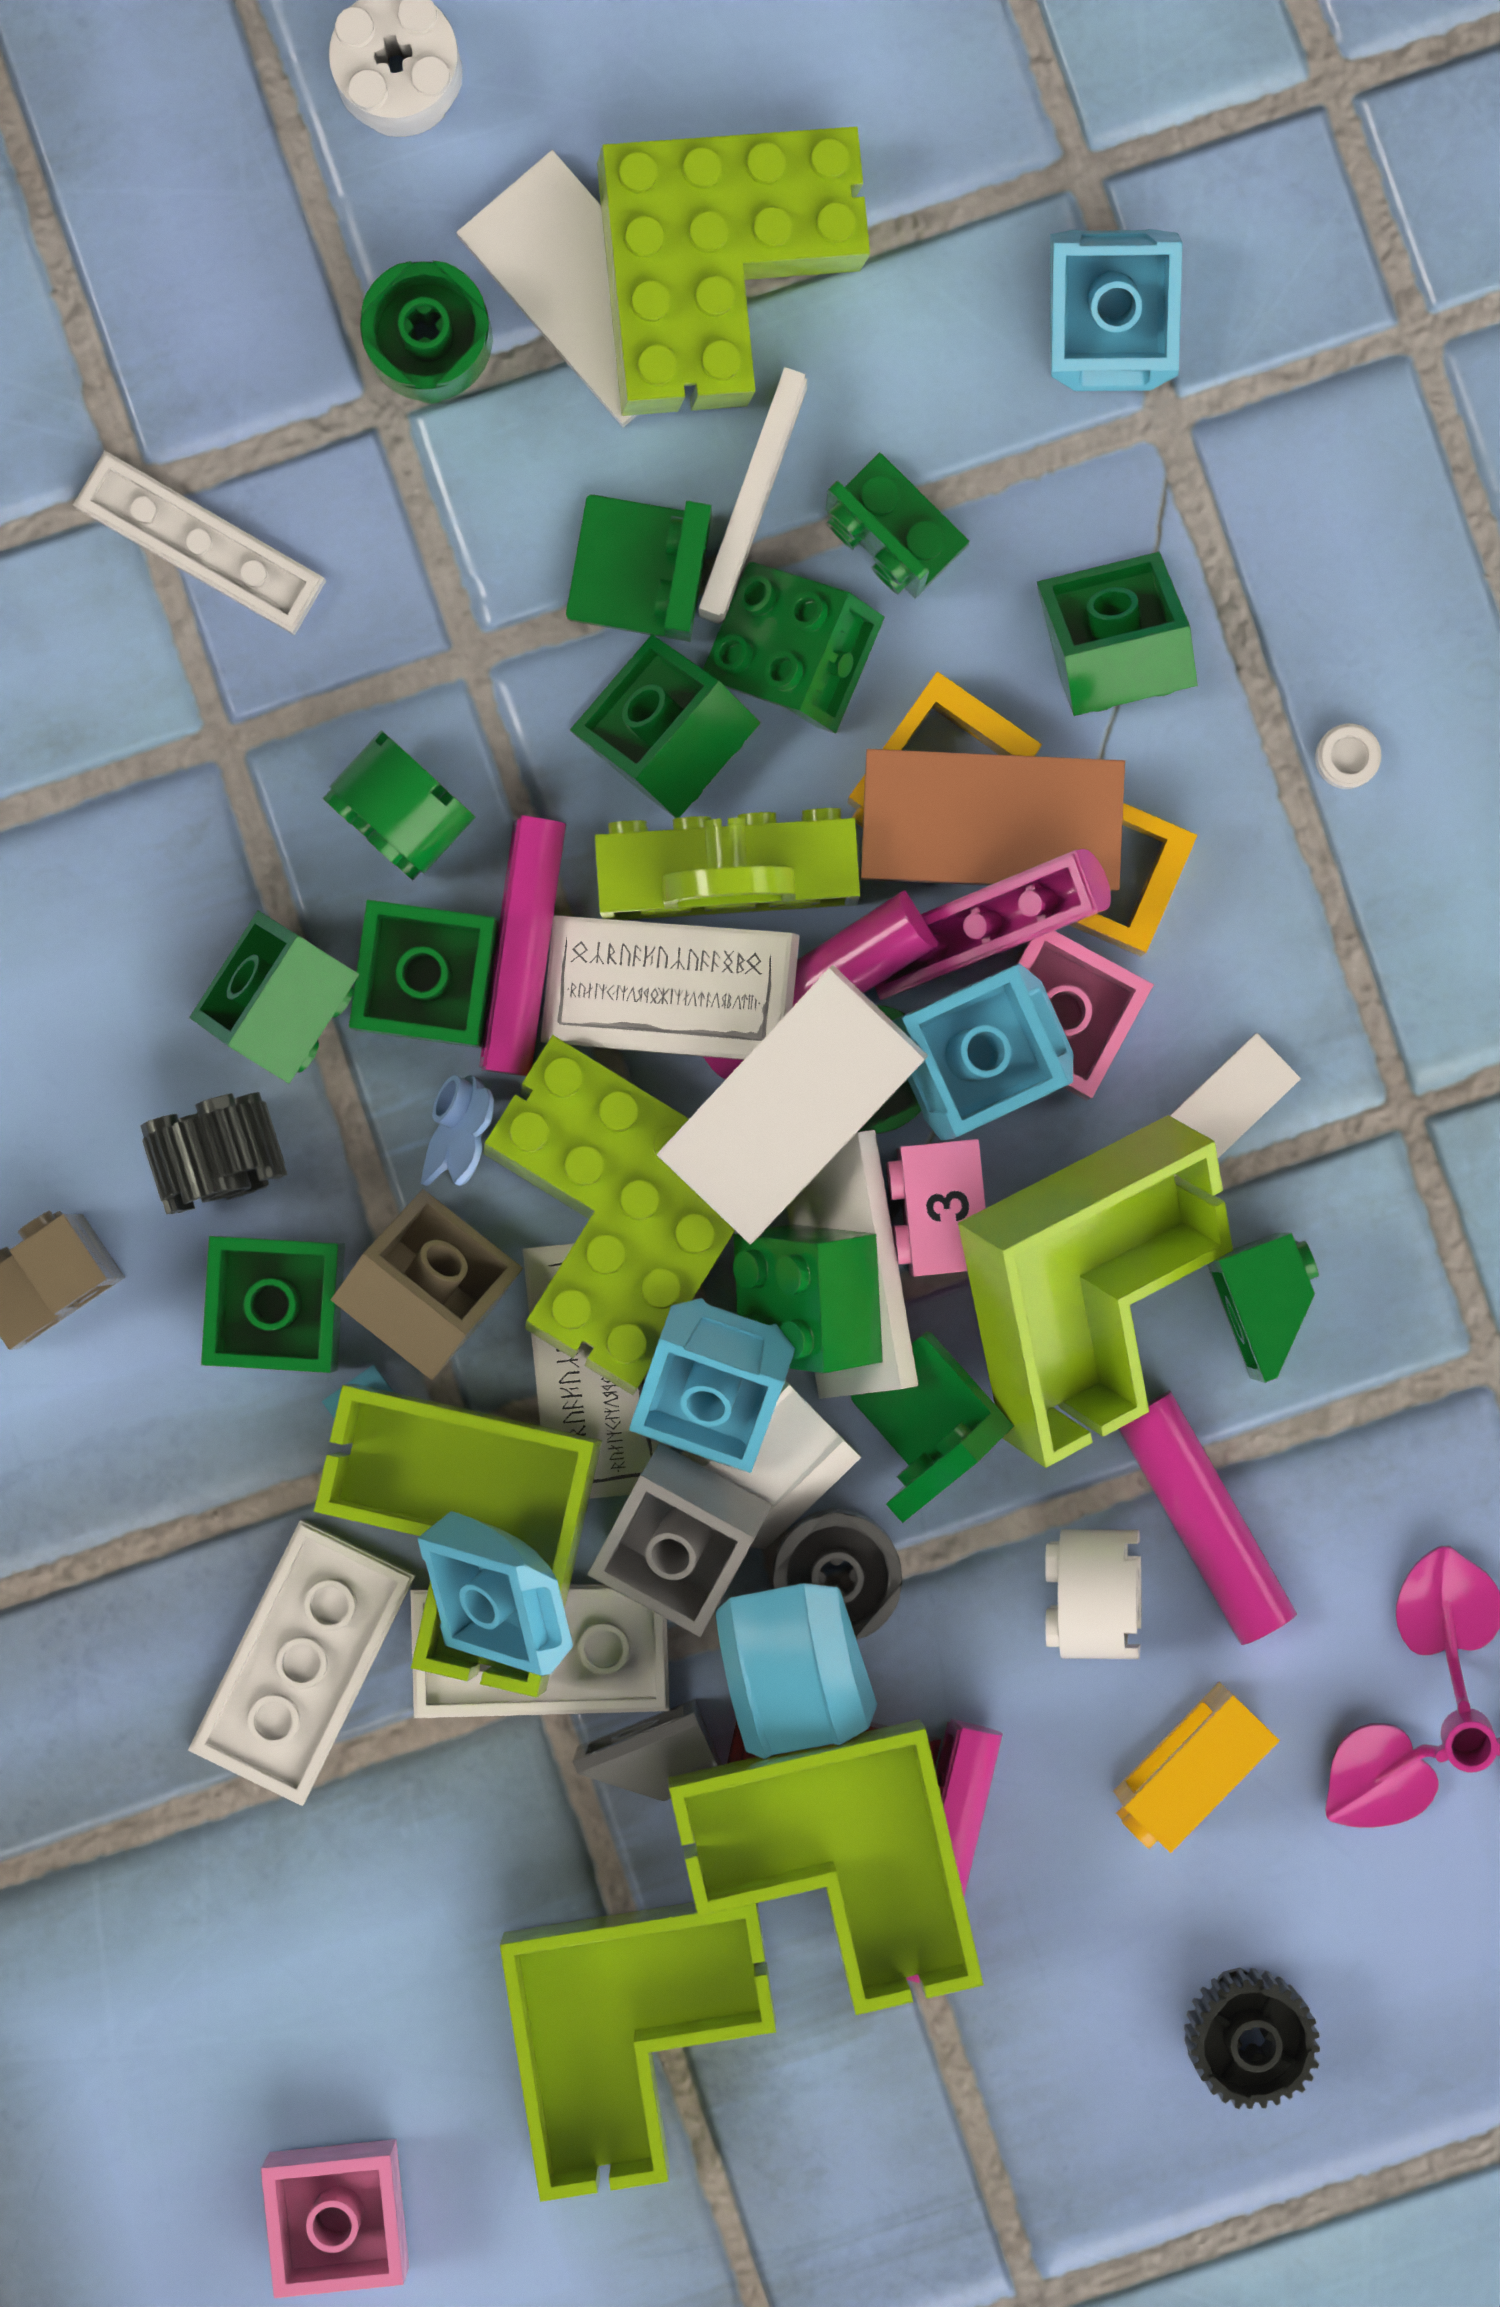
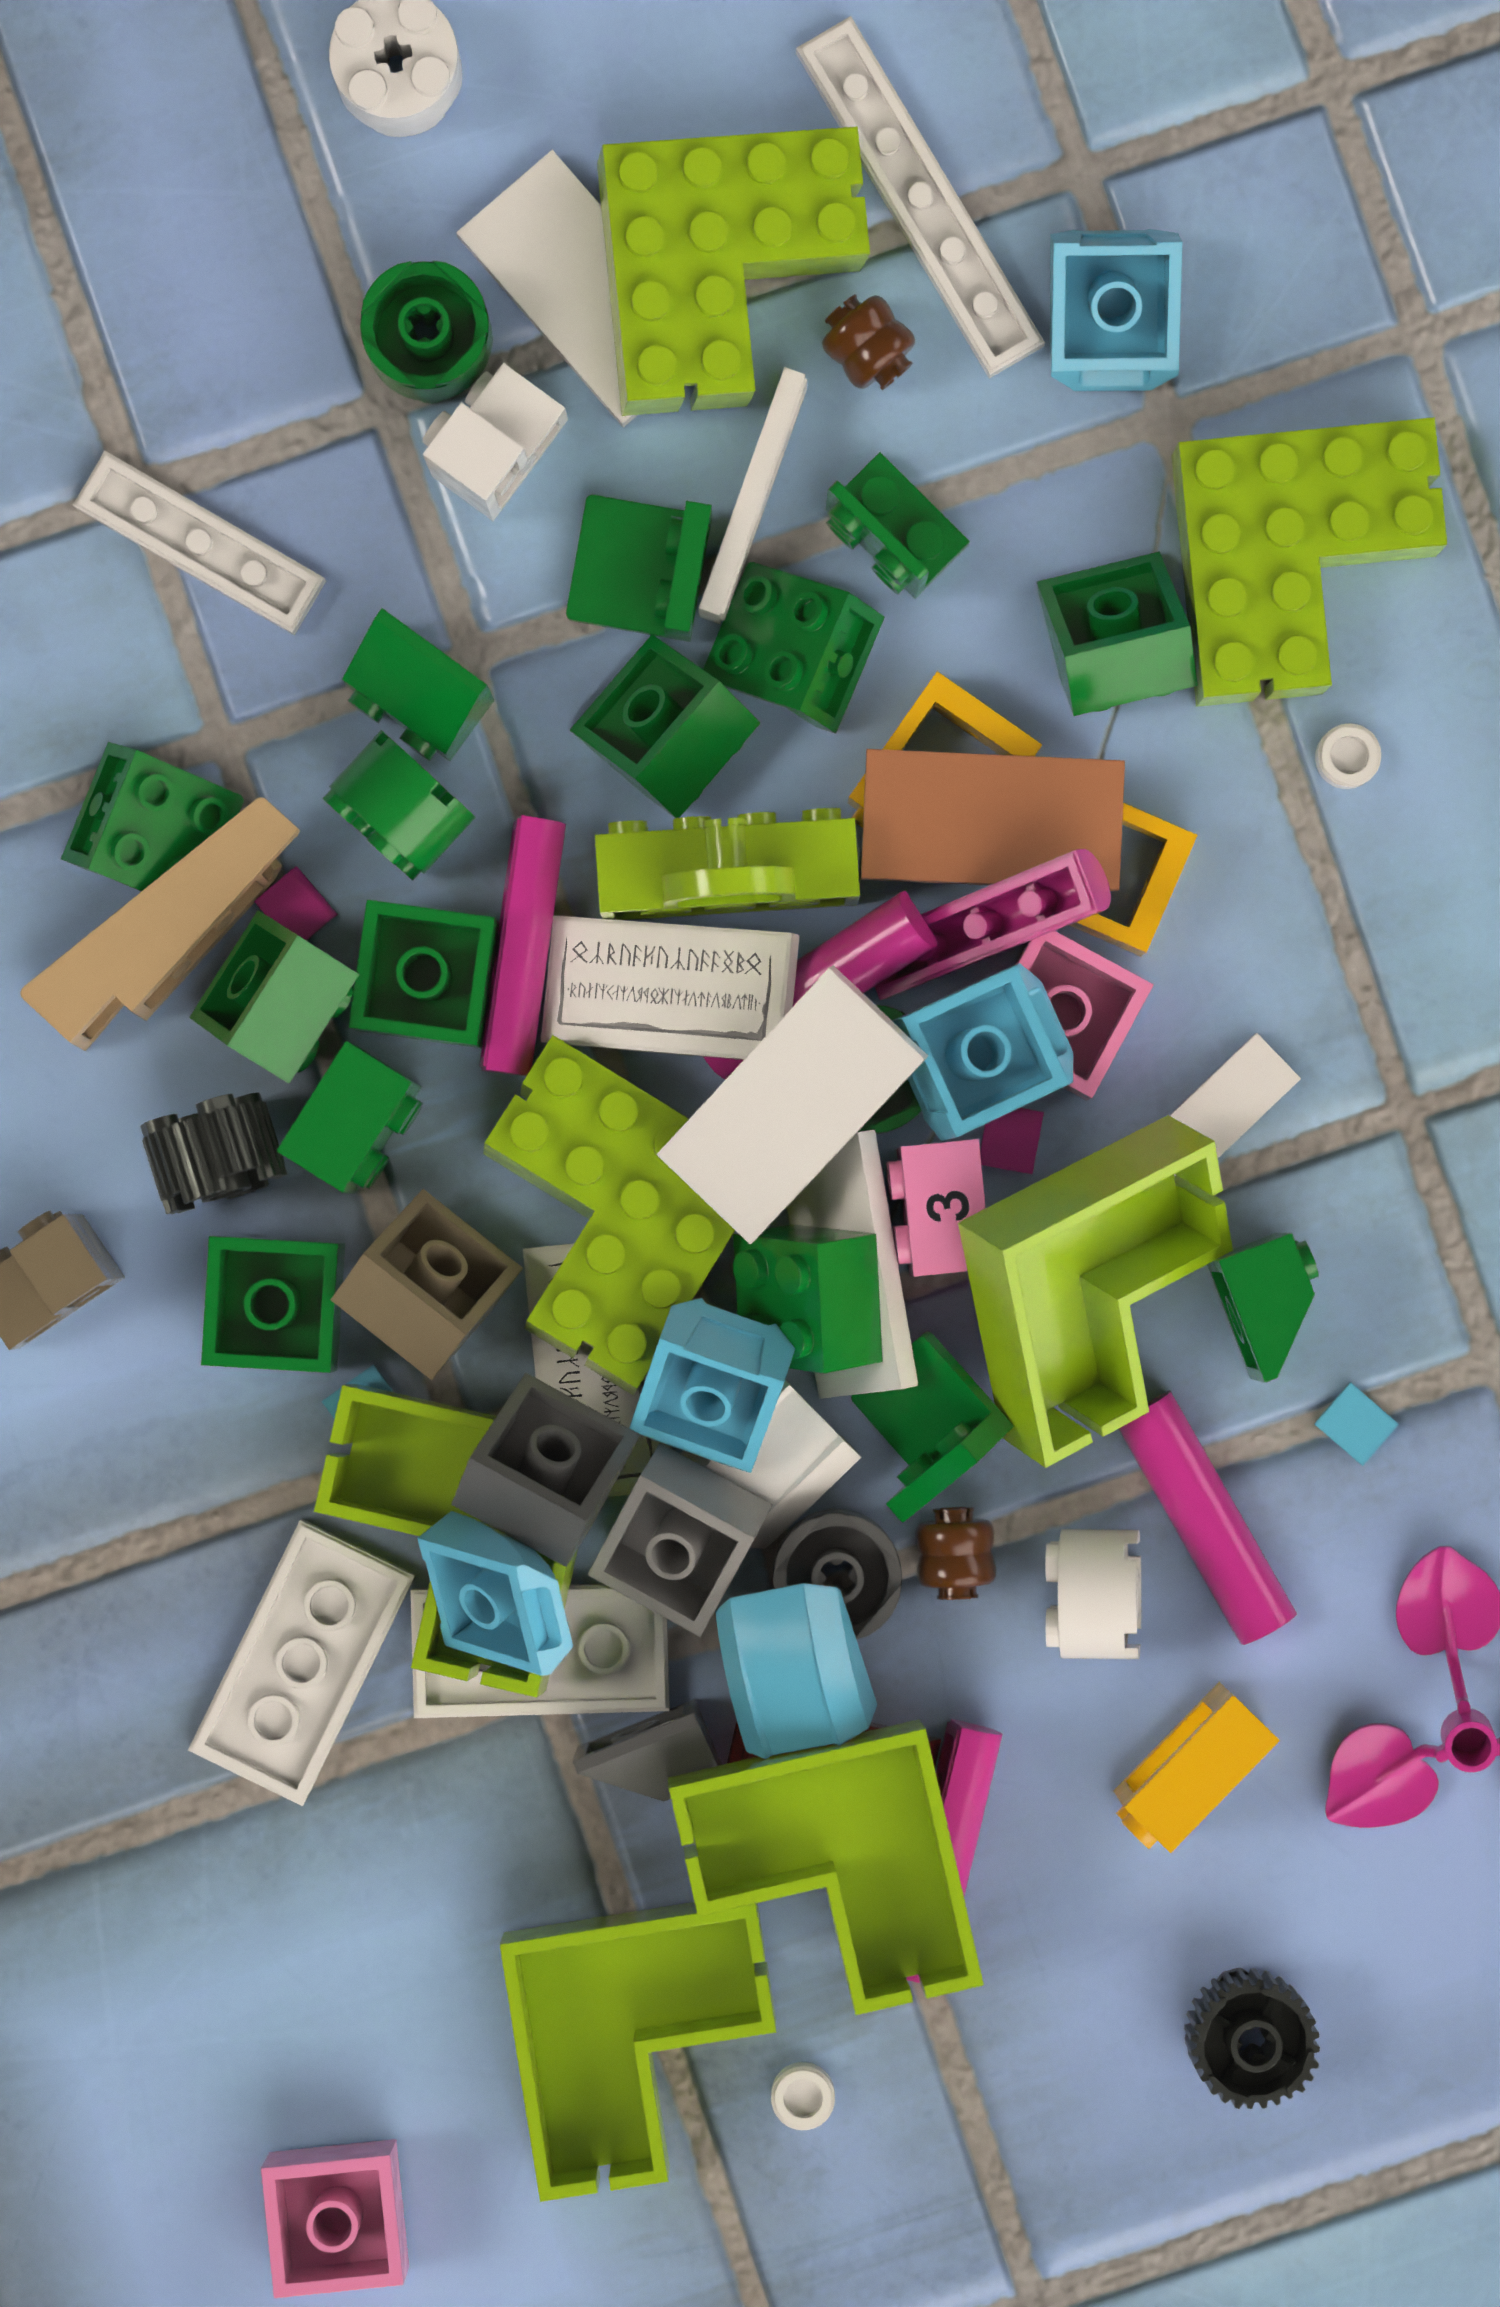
(144, 817): none -> green bracket
(163, 930): none -> tan wedge
(296, 904): none -> dark pink piece
(351, 1120): none -> green brick
(416, 687): none -> green slope
(463, 1114): light blue plate -> none
(494, 443): none -> white brick
(544, 1469): none -> dark grey slope
(802, 2096): none -> white tile
(868, 342): none -> reddish brown piece
(920, 198): none -> white tile
(955, 1553): none -> reddish brown piece
(1012, 1141): none -> dark pink piece
(1265, 519): none -> lime piece
(1356, 1423): none -> medium azure piece

